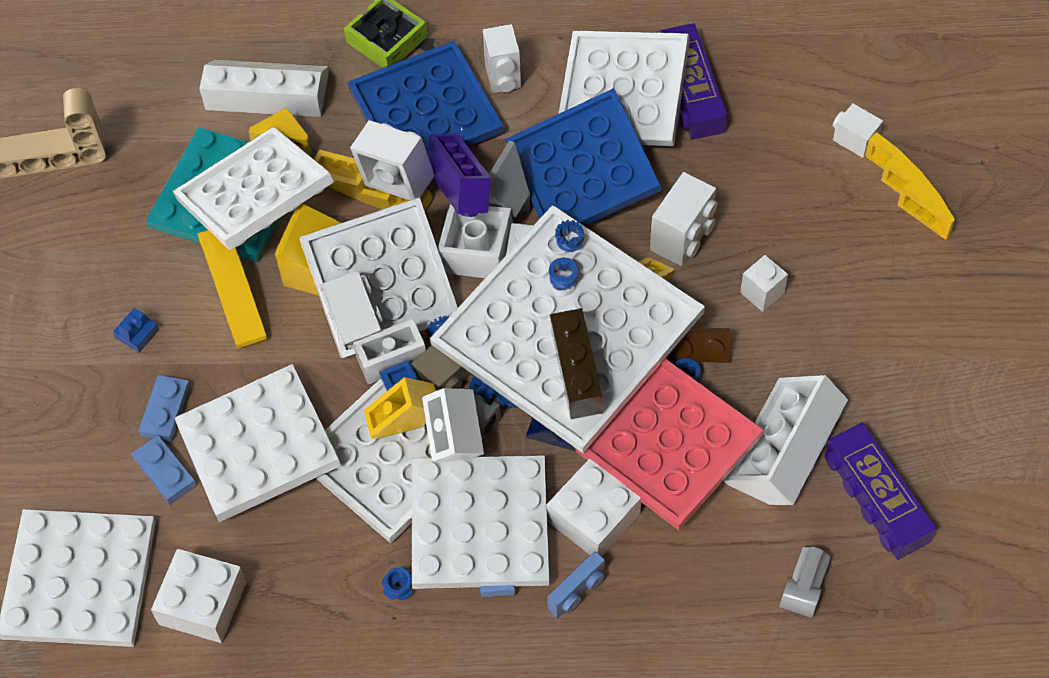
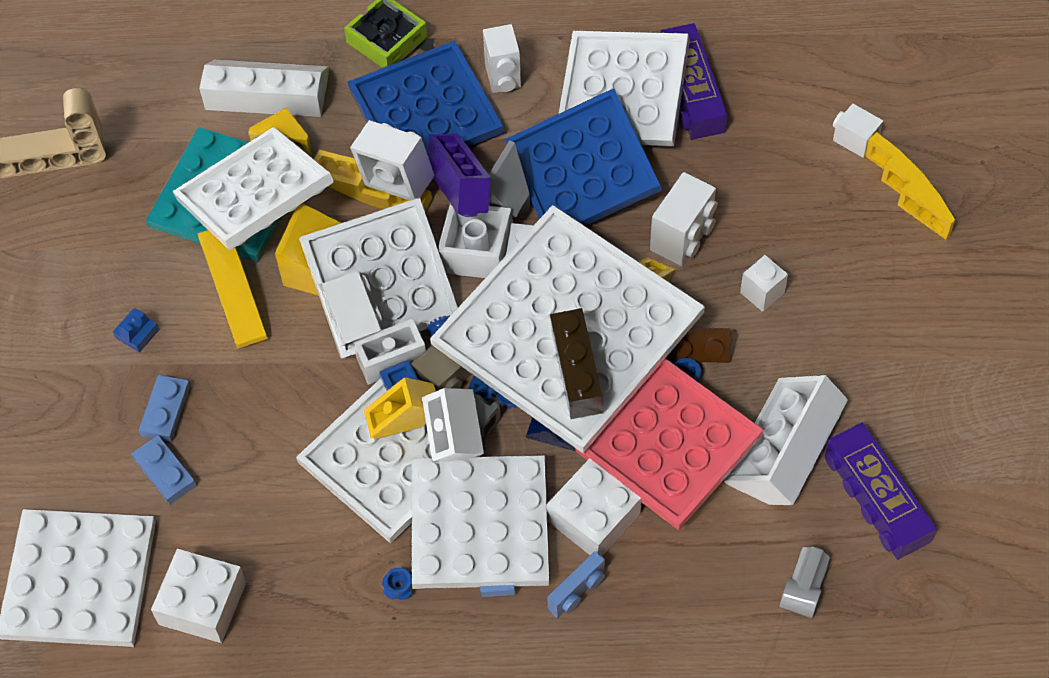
(256, 442): white plate -> none
(563, 229): blue bush -> none
(563, 282): blue bush -> none

